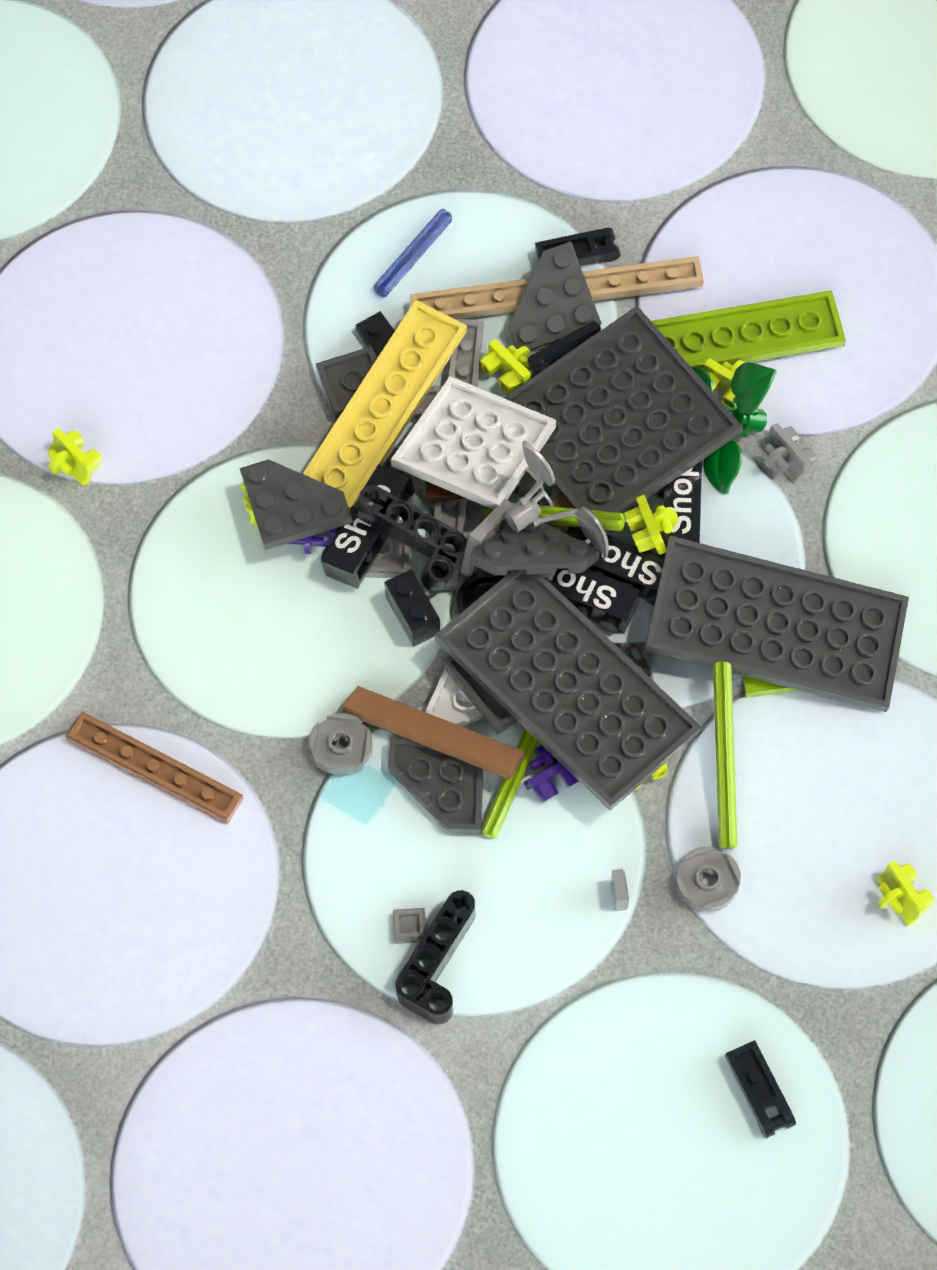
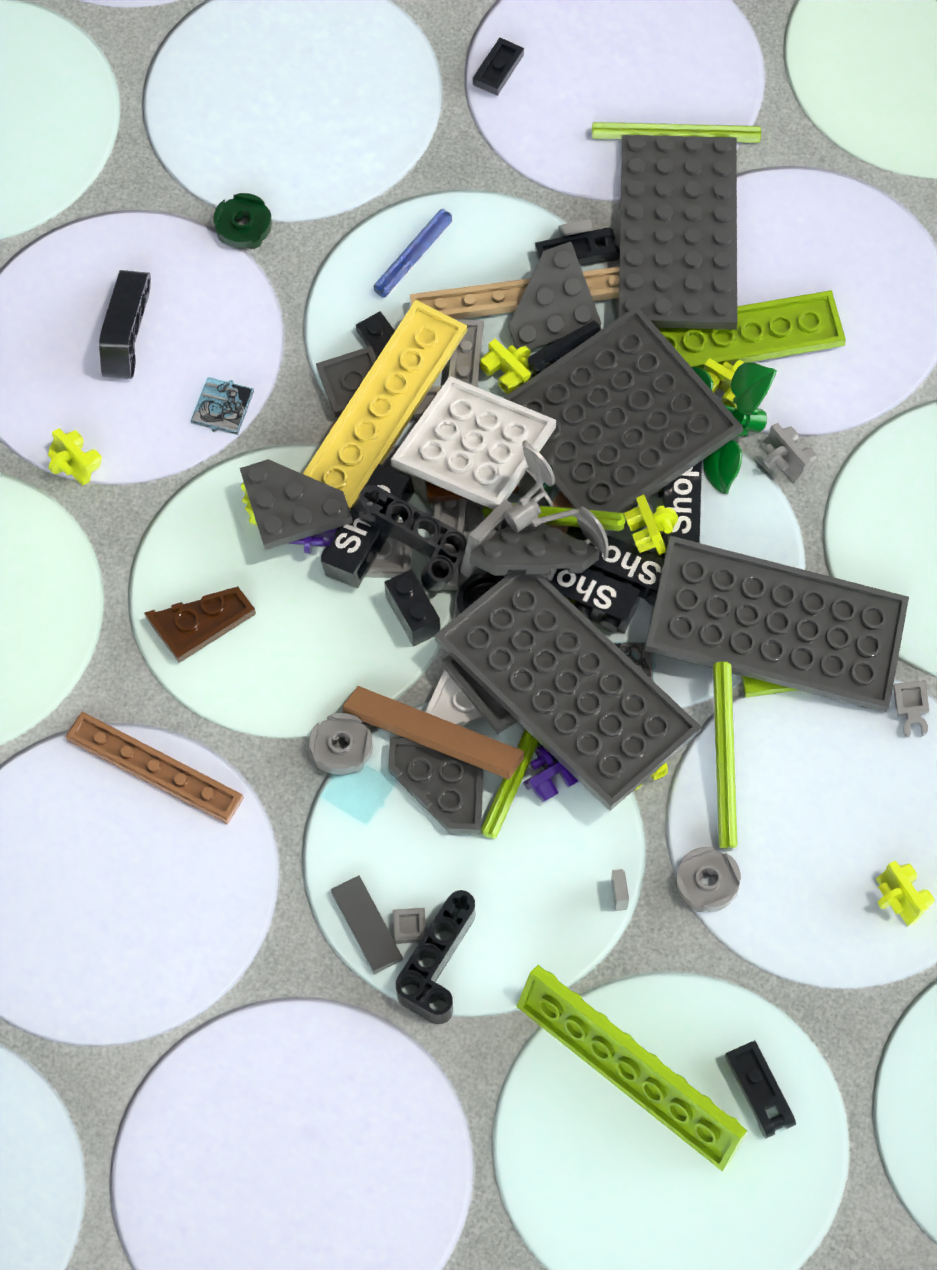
(123, 324): none -> black beam
(198, 623): none -> reddish brown wing
(222, 405): none -> piece
(246, 235): none -> dark green plate
(366, 924): none -> dark grey tile
(498, 66): none -> black plate
(575, 227): none -> light grey tile
(615, 130): none -> lime axle
(631, 1068): none -> lime plate
(679, 230): none -> dark grey plate
(912, 701): none -> light grey plate

